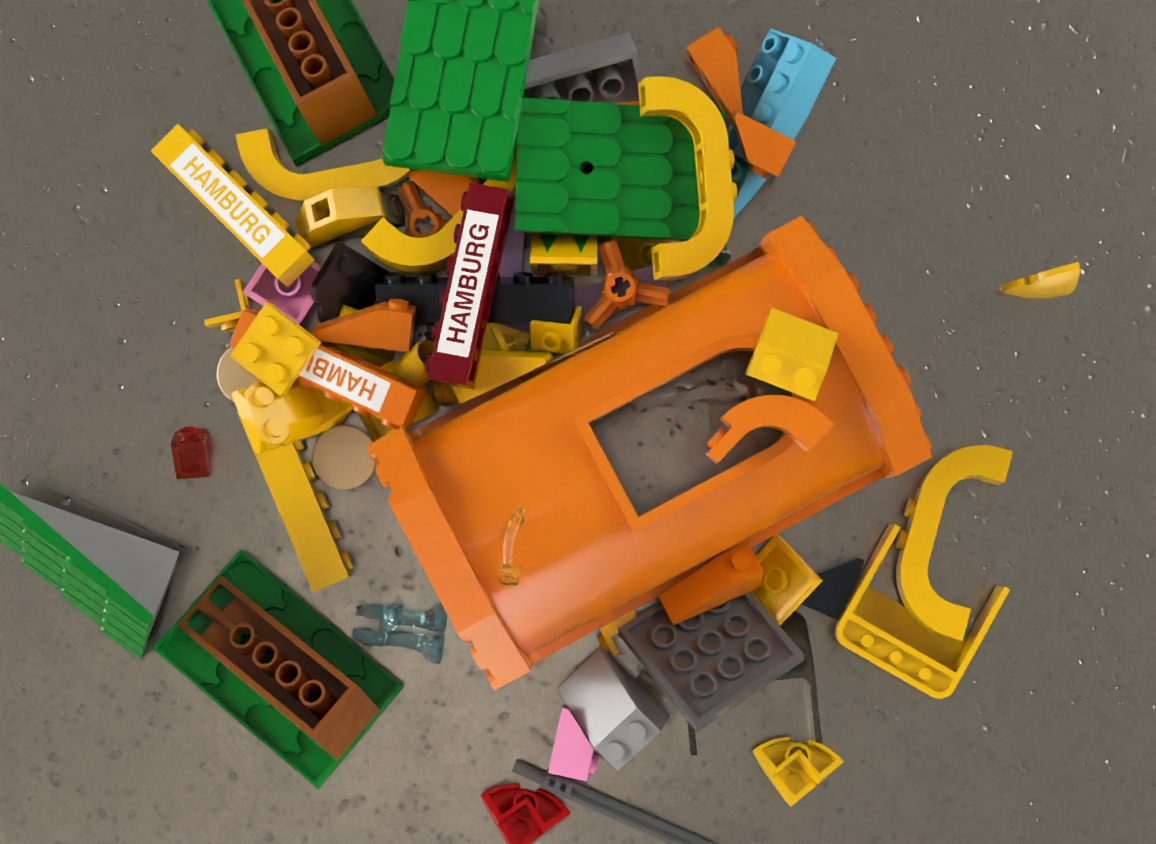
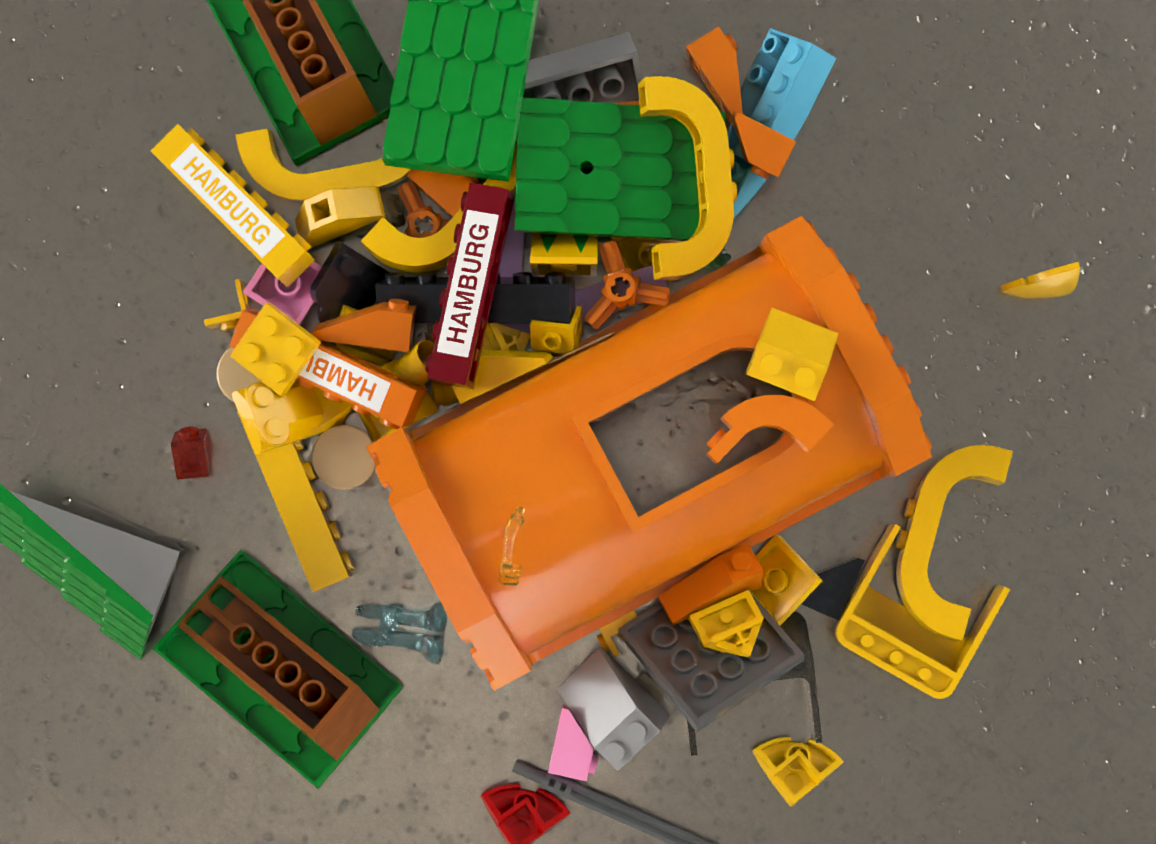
(729, 625): none -> yellow slope

